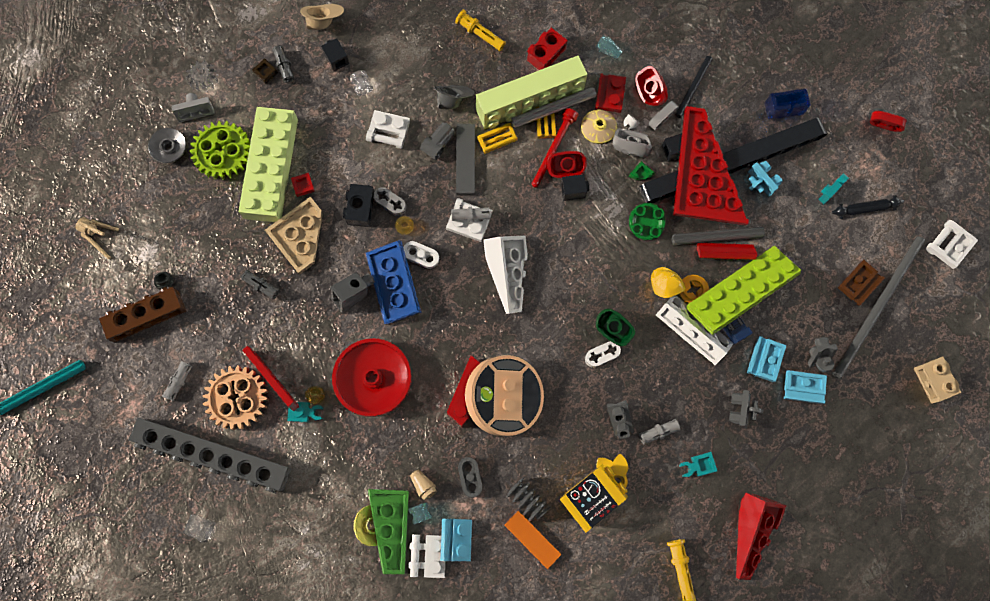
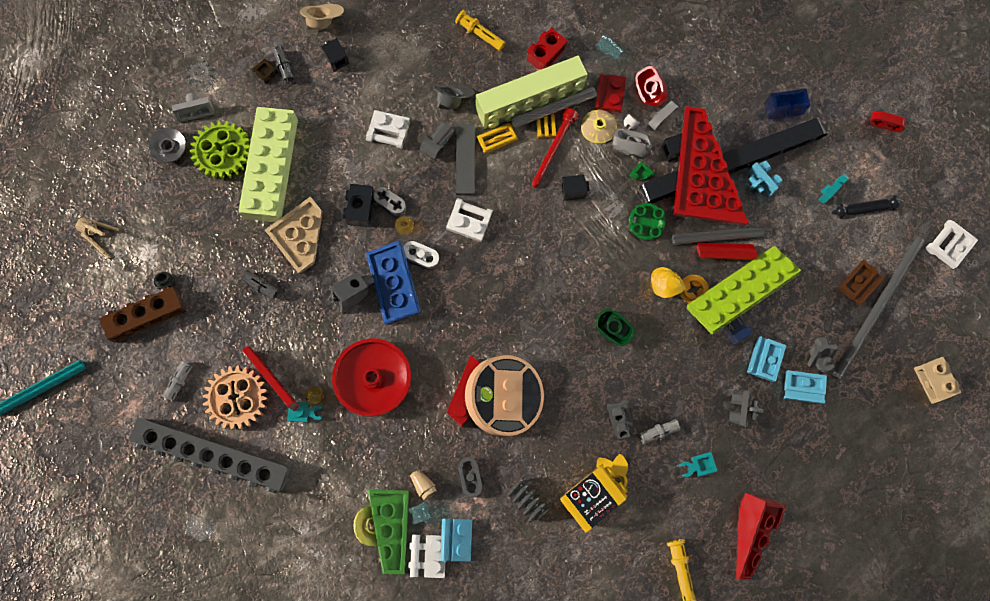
(302, 184): red plate -> none
(361, 83): clear wheel -> none
(470, 214): light grey pin -> none
(506, 263): white wedge -> none
(532, 539): orange tile -> none
(566, 164): red piece -> none
(600, 350): white beam -> none
(692, 89): black bar -> none
(693, 330): white fence -> none

